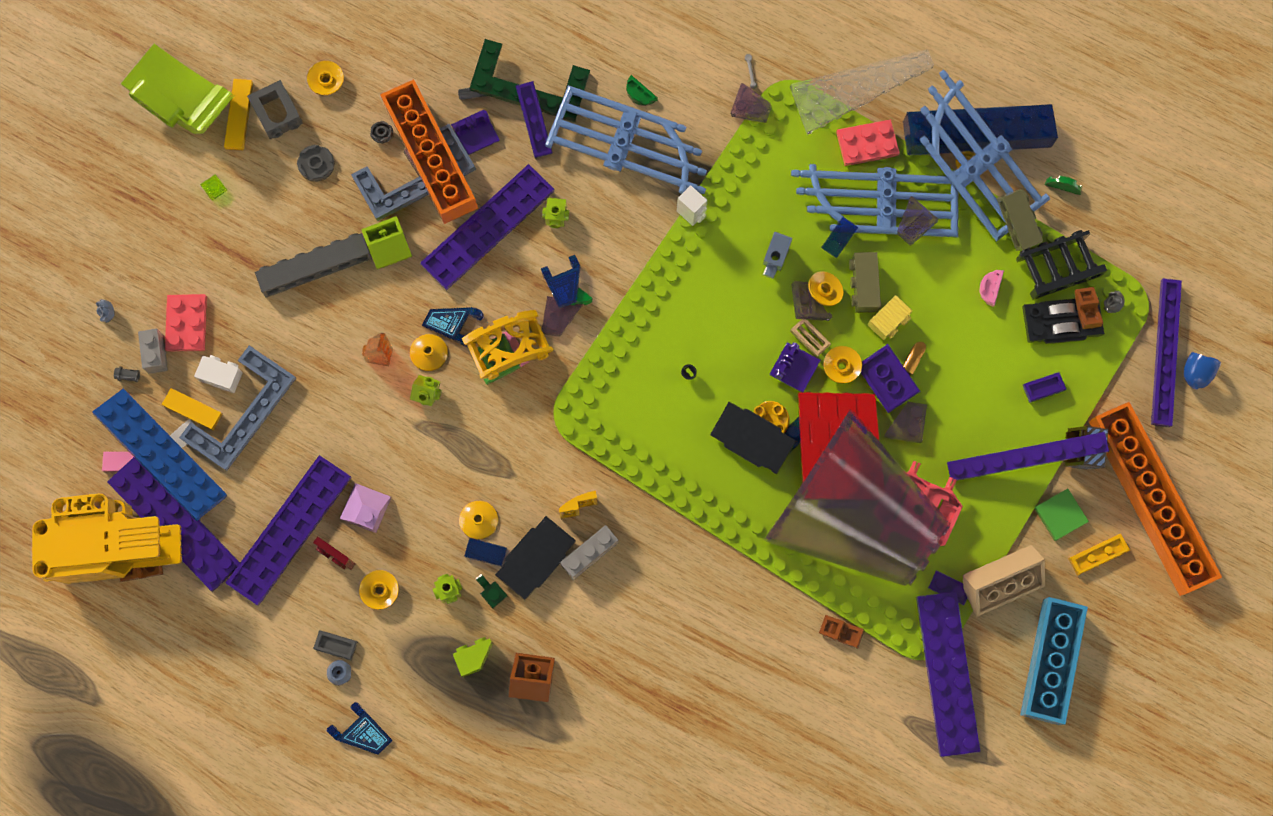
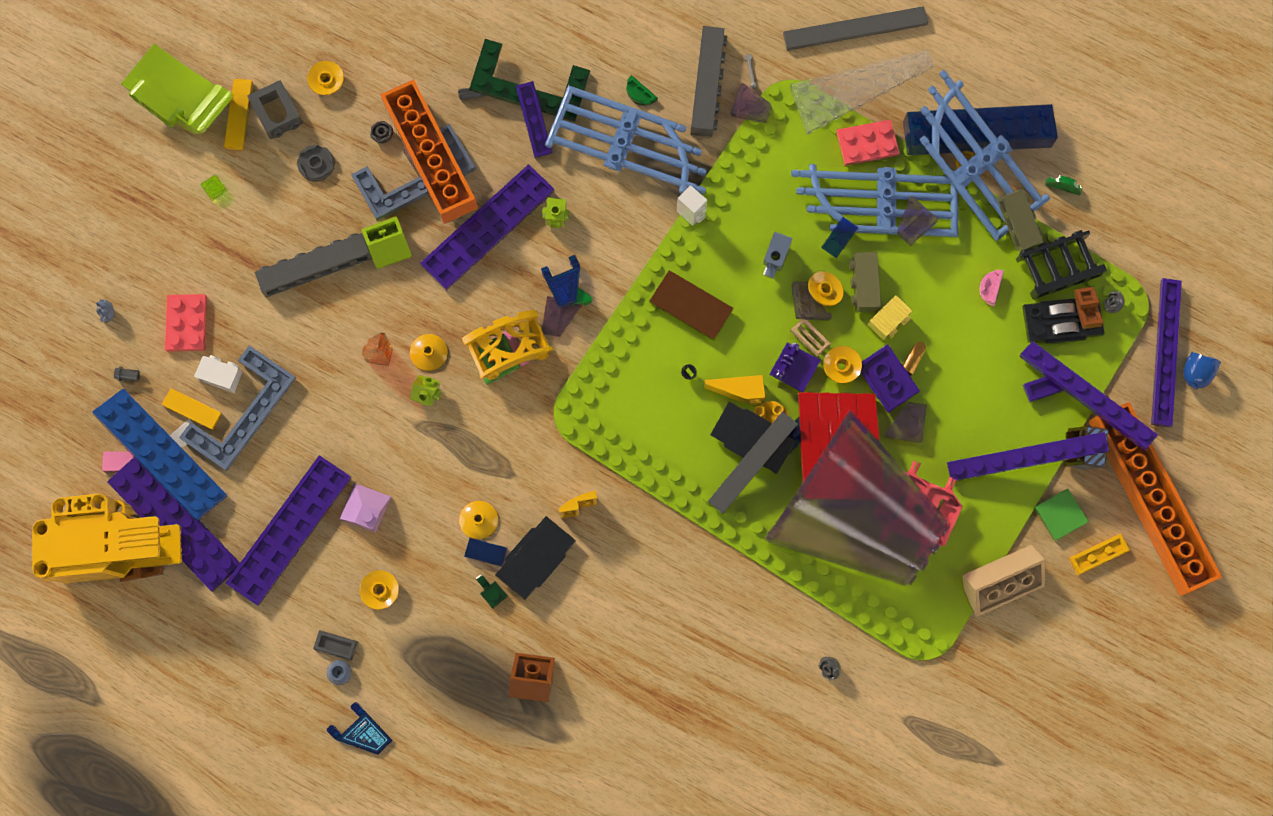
(152, 351): light grey brick -> none
(338, 557): dark red plate -> none
(450, 321): flag -> none
(452, 594): lime brick -> none
(472, 658): lime slope -> none
(475, 132): dark purple hinge -> none
(589, 552): light grey brick -> none
(691, 305): none -> reddish brown tile
(707, 81): none -> dark grey brick
(743, 389): none -> yellow slope
(752, 462): none -> dark grey tile
(830, 667): none -> dark grey plate
(841, 631): dark orange slope -> none
(855, 28): none -> dark grey tile
(944, 584): dark purple plate -> none
(948, 674): dark purple plate -> none
(1054, 661): dark azure brick -> none
(1088, 396): none -> dark purple plate

